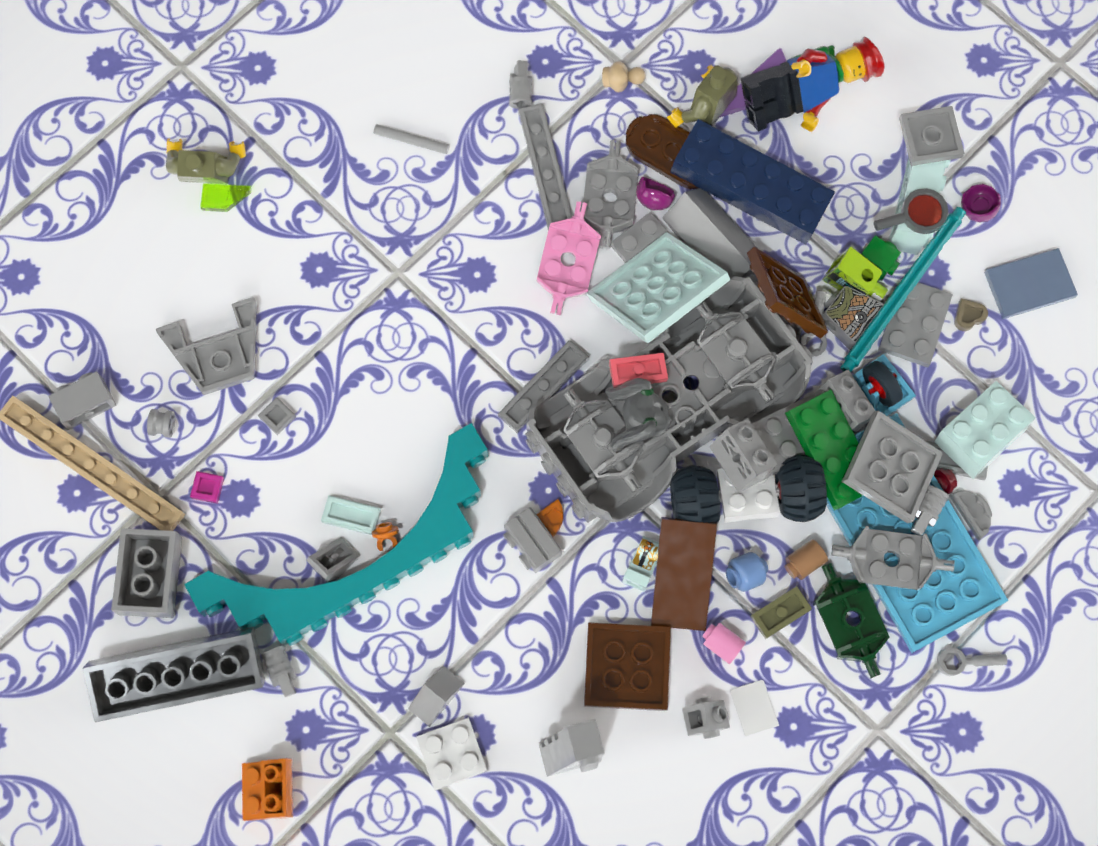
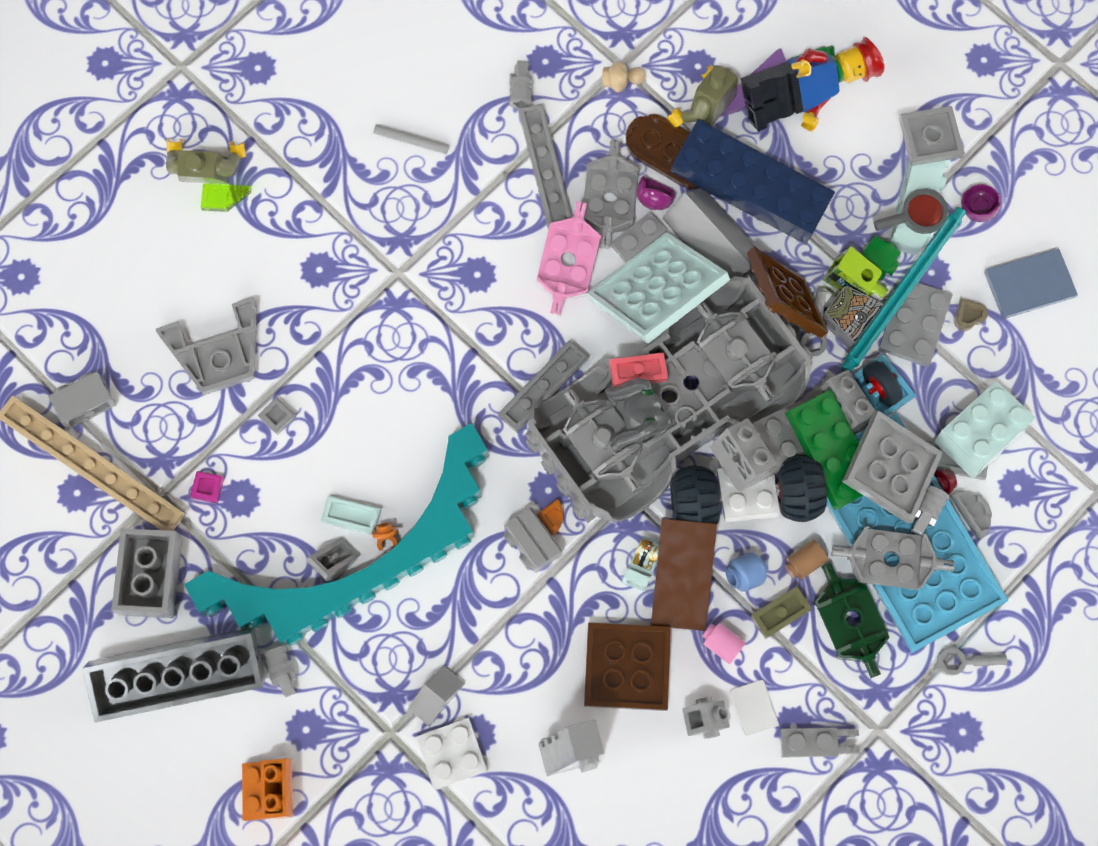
(161, 423): light grey wheel -> none
(815, 742): none -> light grey hinge

